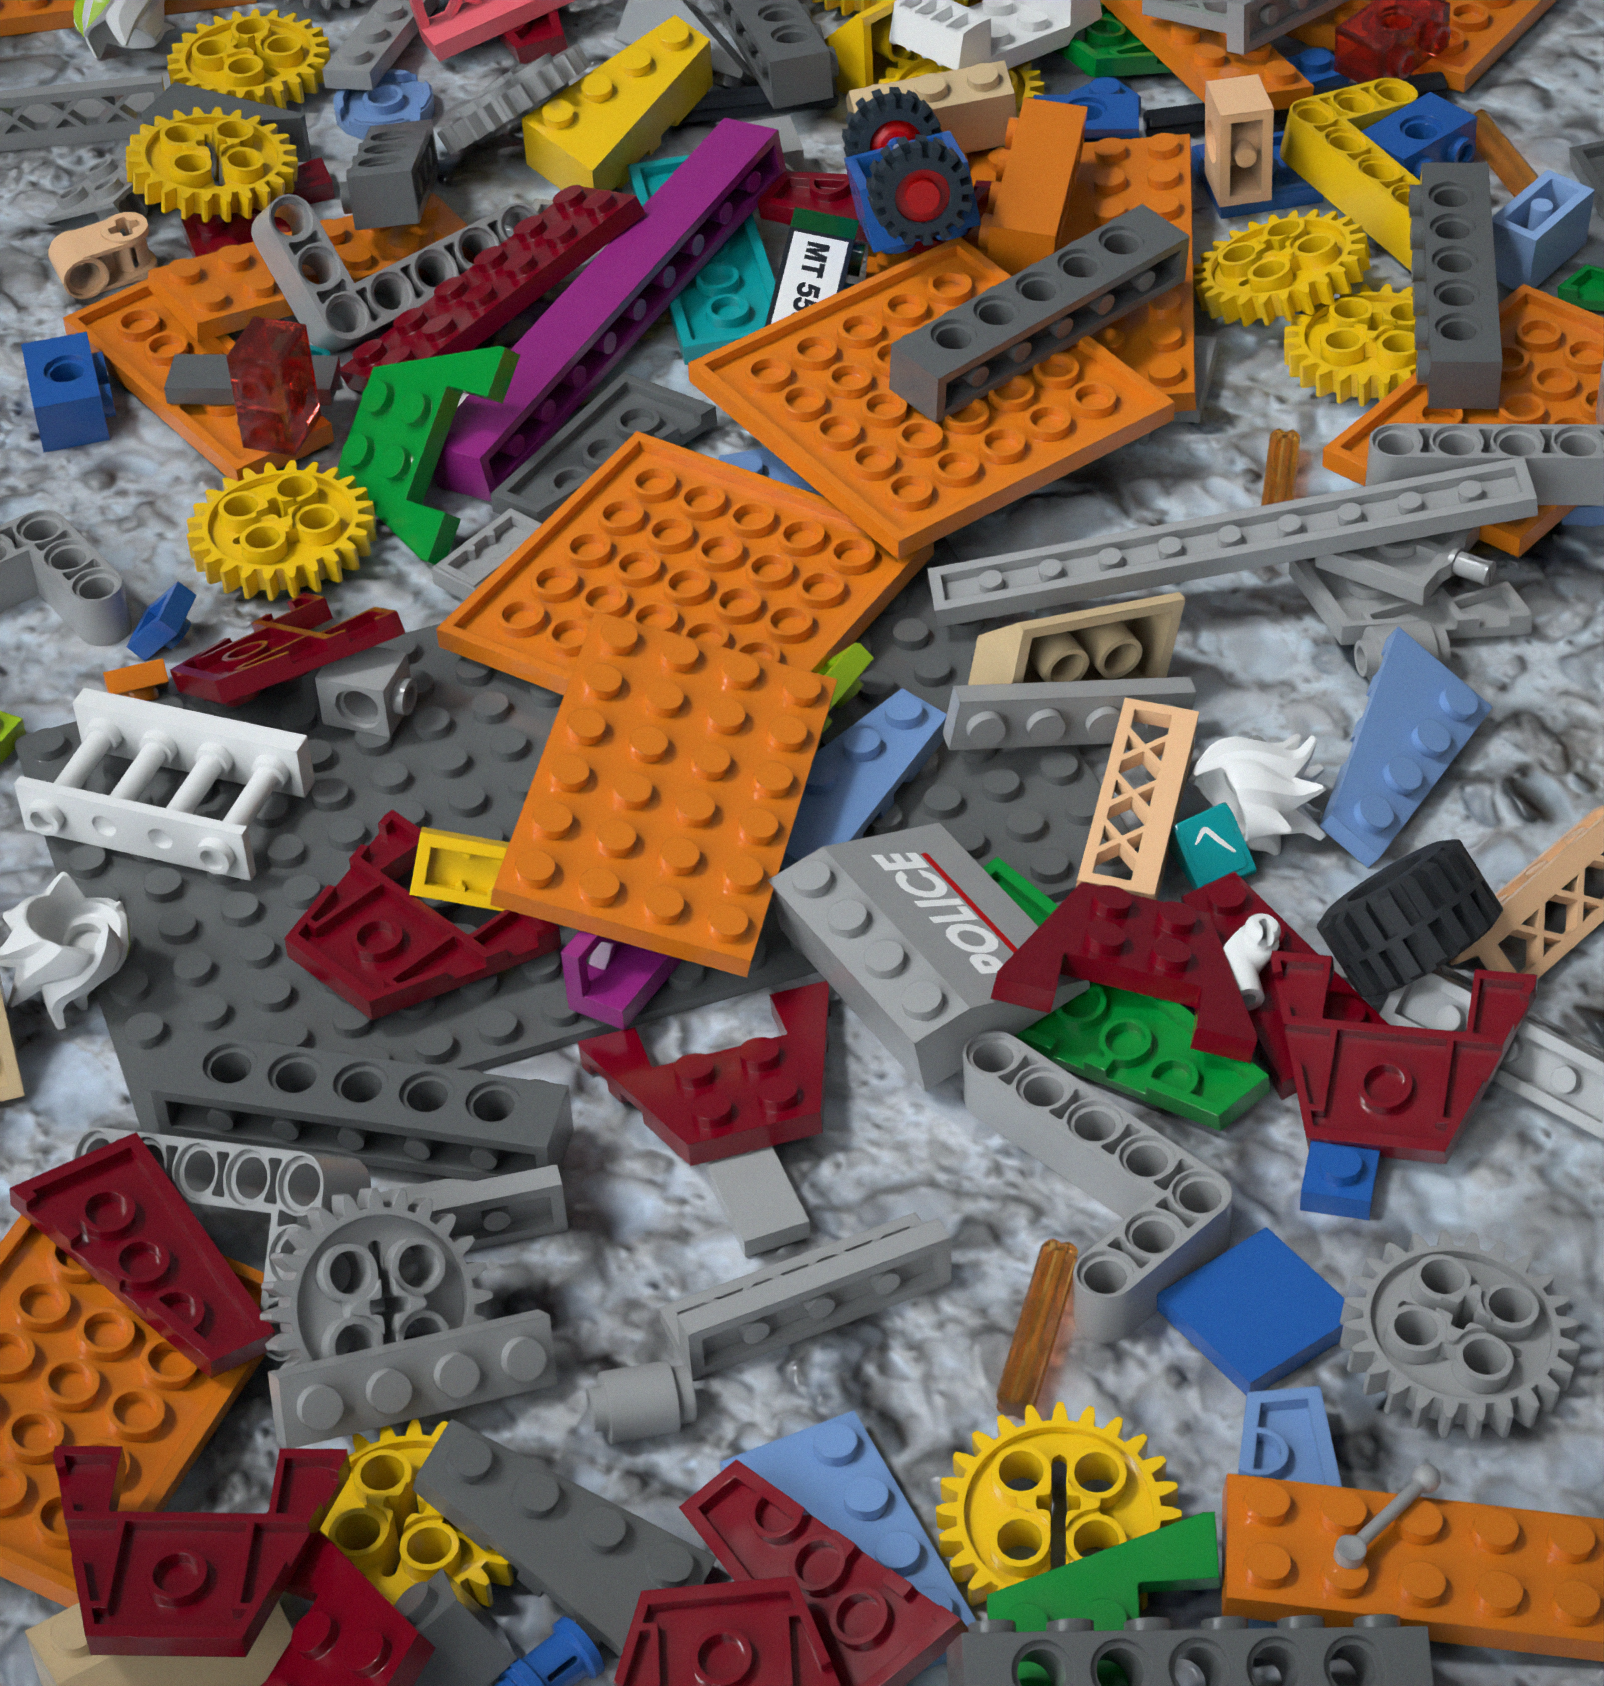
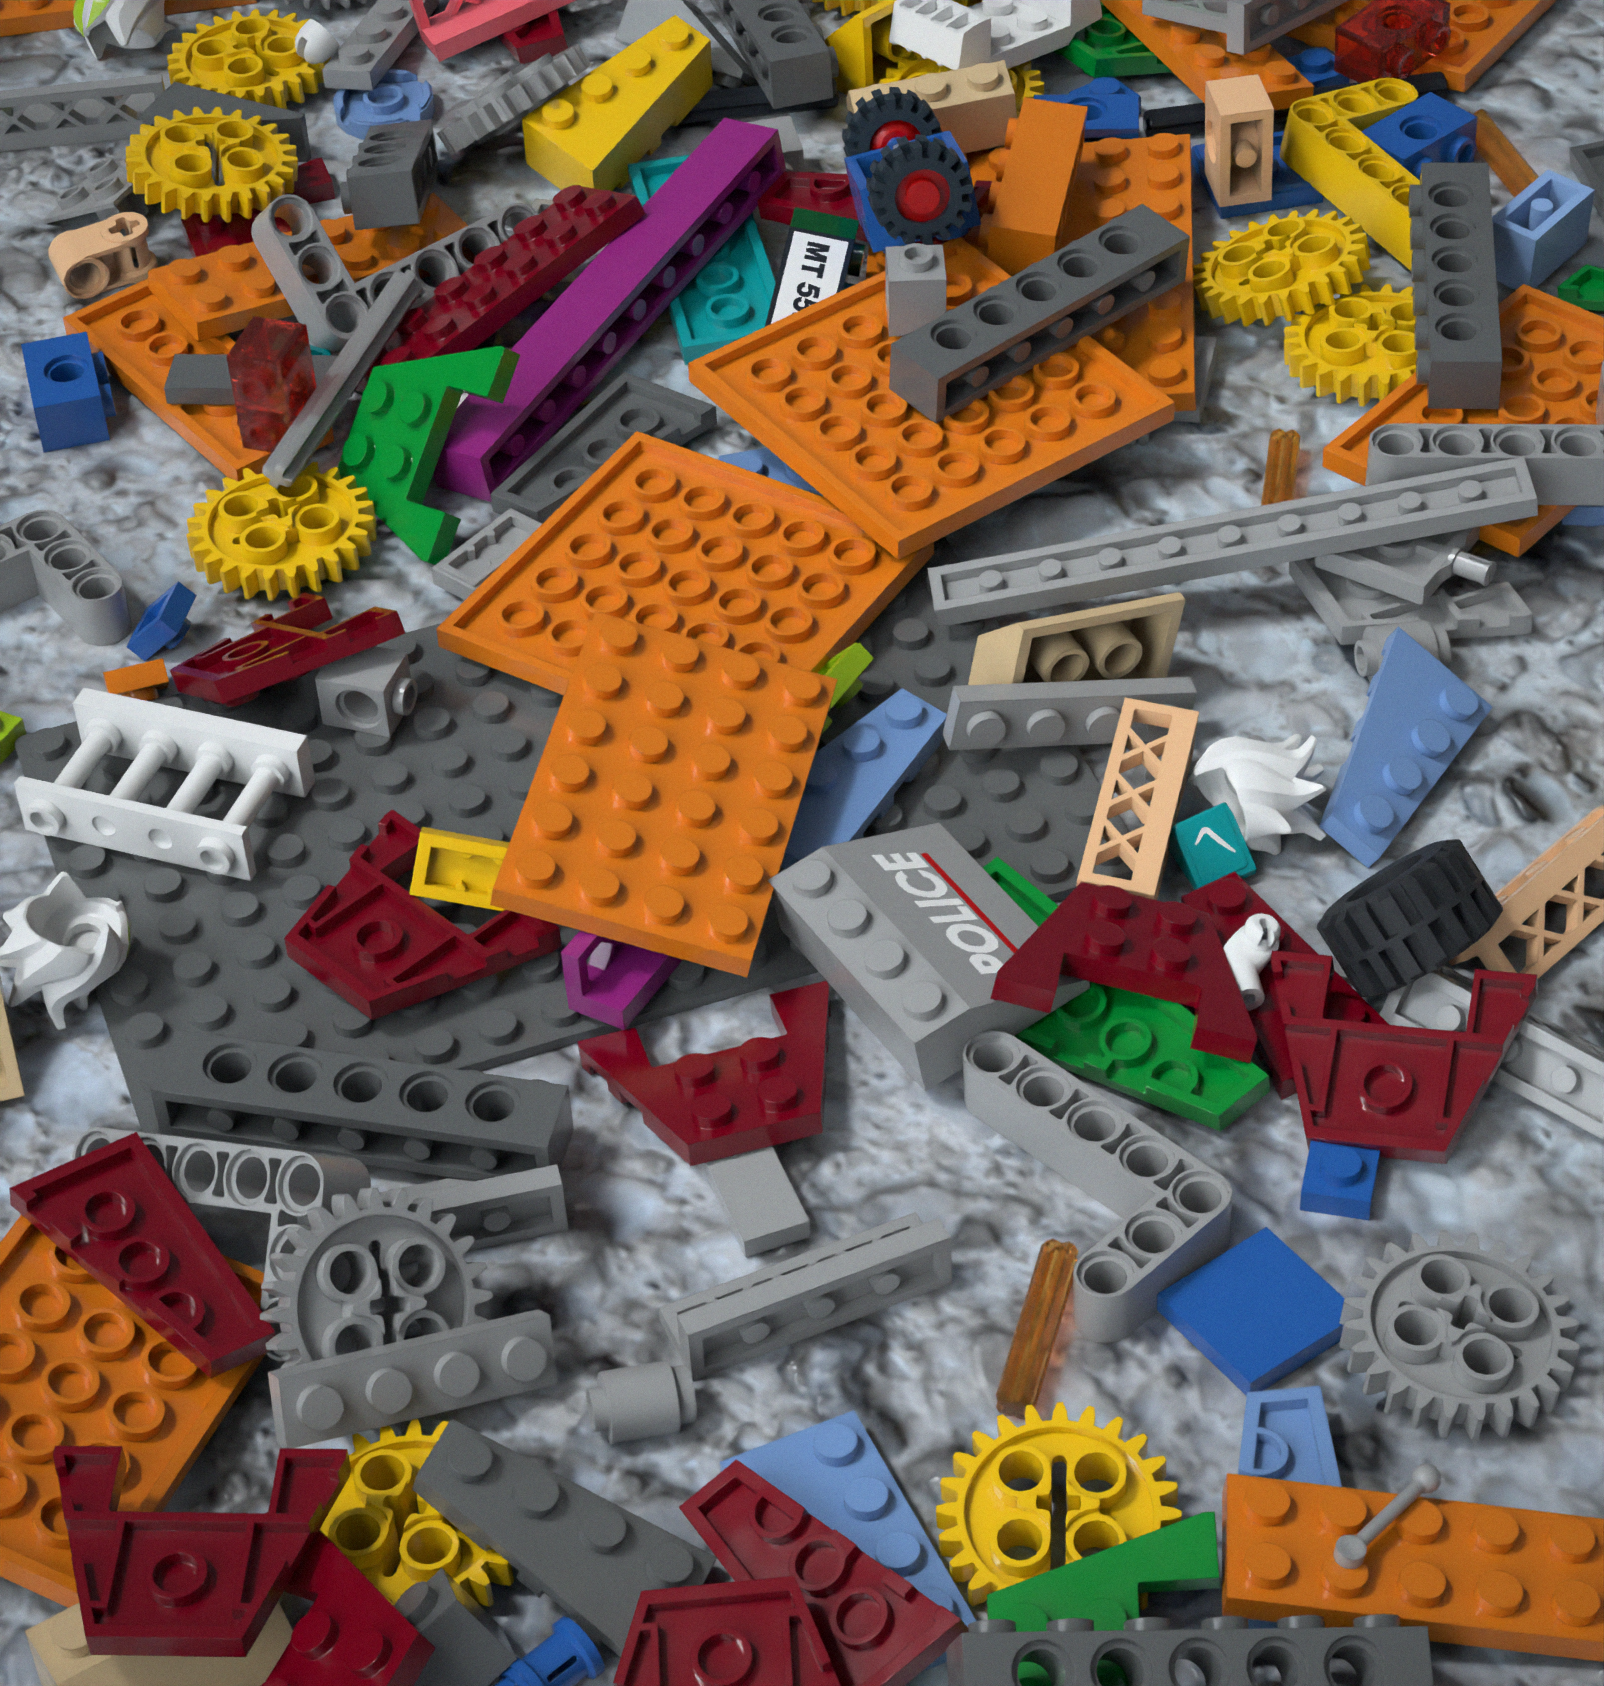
(315, 43): none -> white hinge
(341, 380): none -> light grey axle
(914, 286): none -> light grey brick

